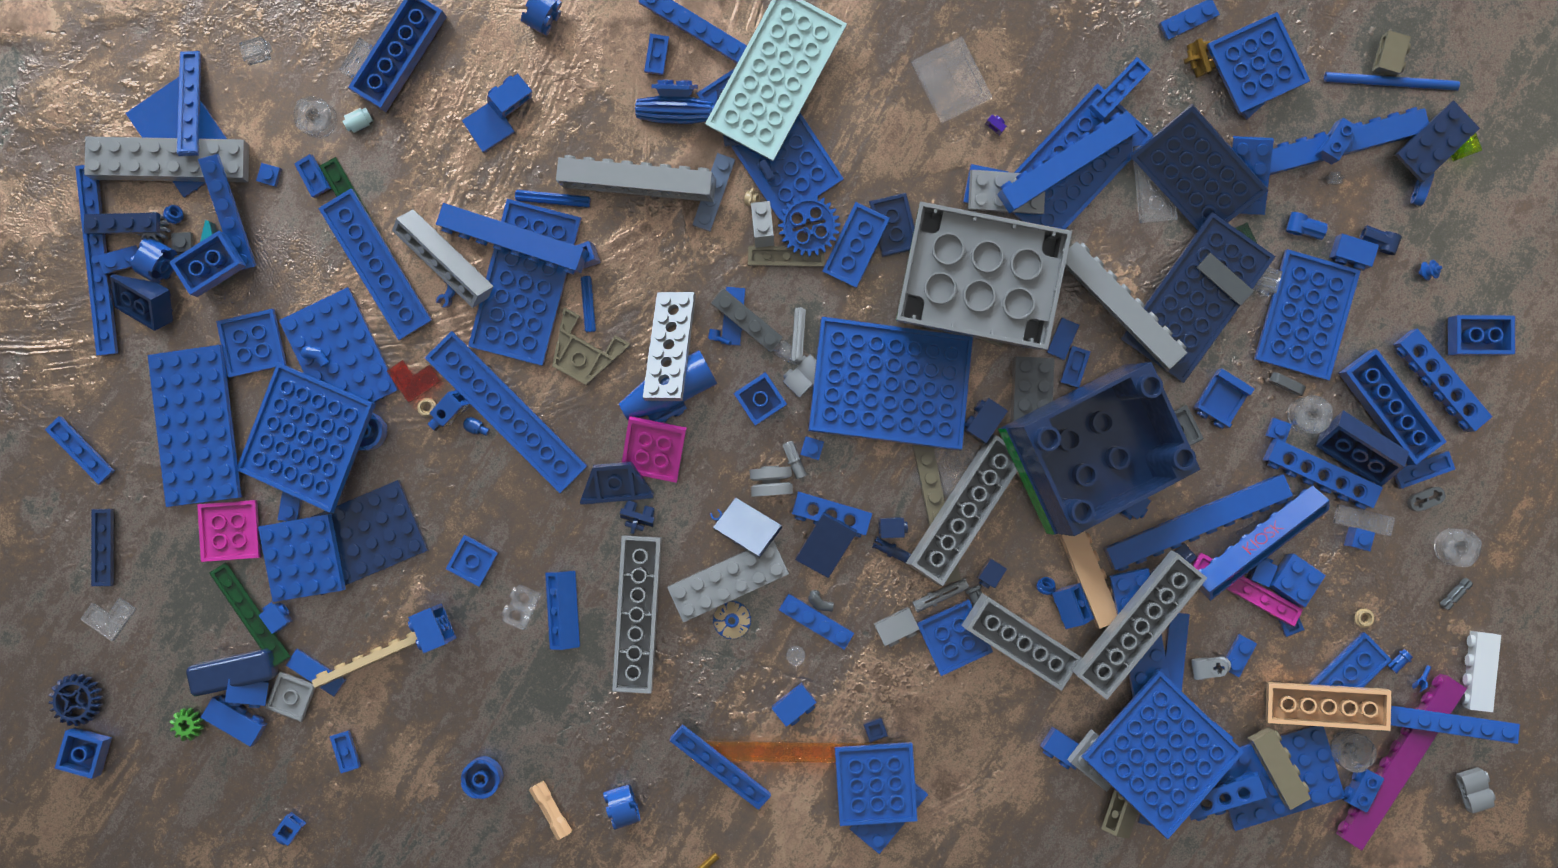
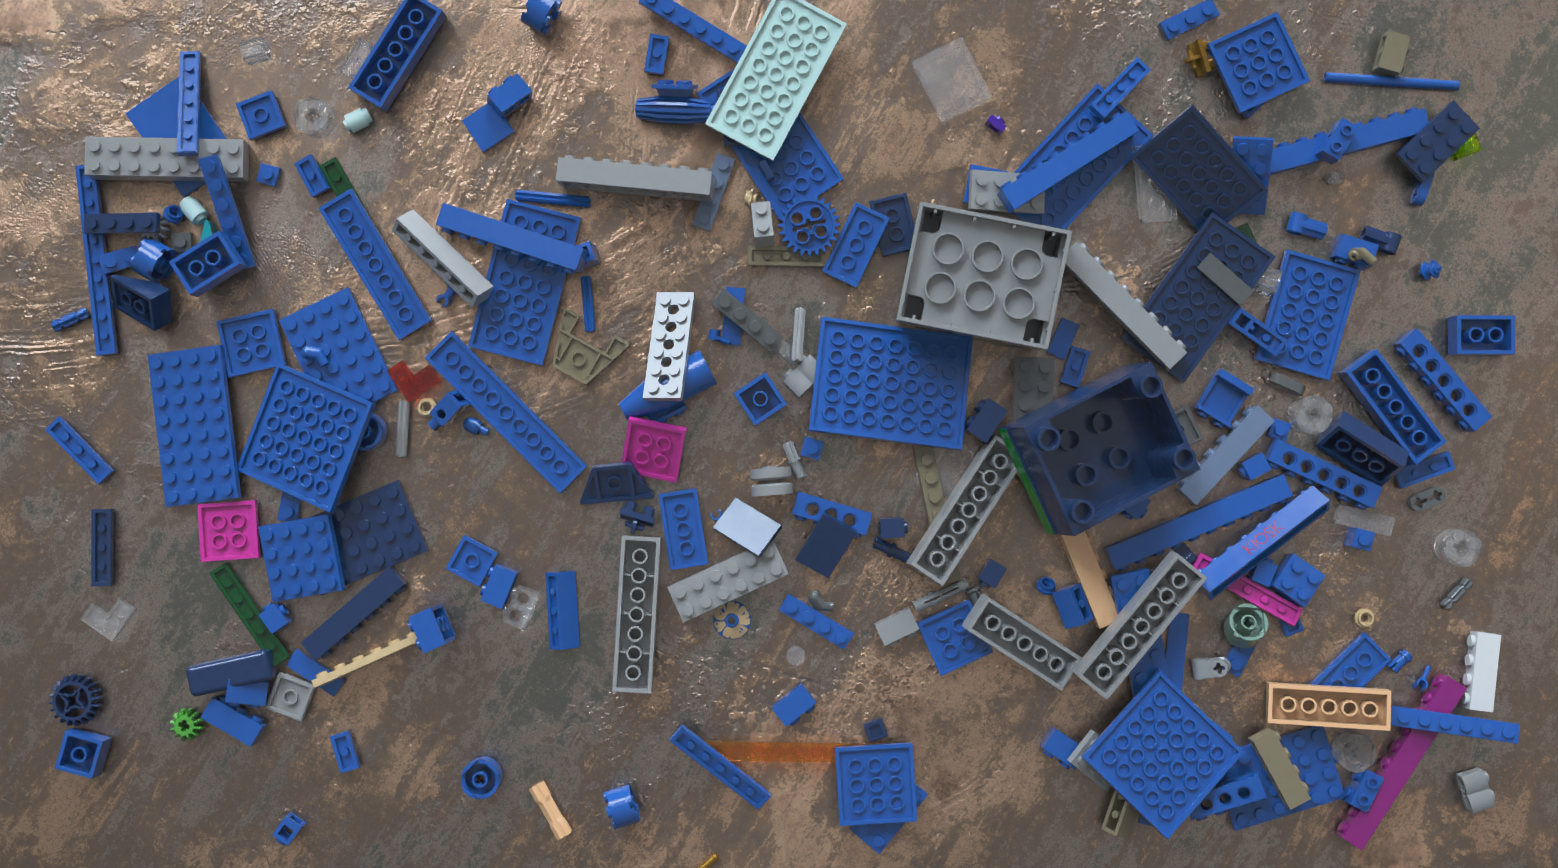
(70, 319): none -> blue axle
(193, 210): none -> light aqua brick
(261, 115): none -> blue plate
(355, 612): none -> dark blue brick
(402, 429): none -> light grey axle
(499, 585): none -> blue brick
(683, 529): none -> blue plate
(1225, 454): none -> sand blue brick
(1245, 626): none -> sand green brick
(1253, 466): none -> blue brick
(1257, 331): none -> blue slope
(1361, 253): none -> dark tan arm

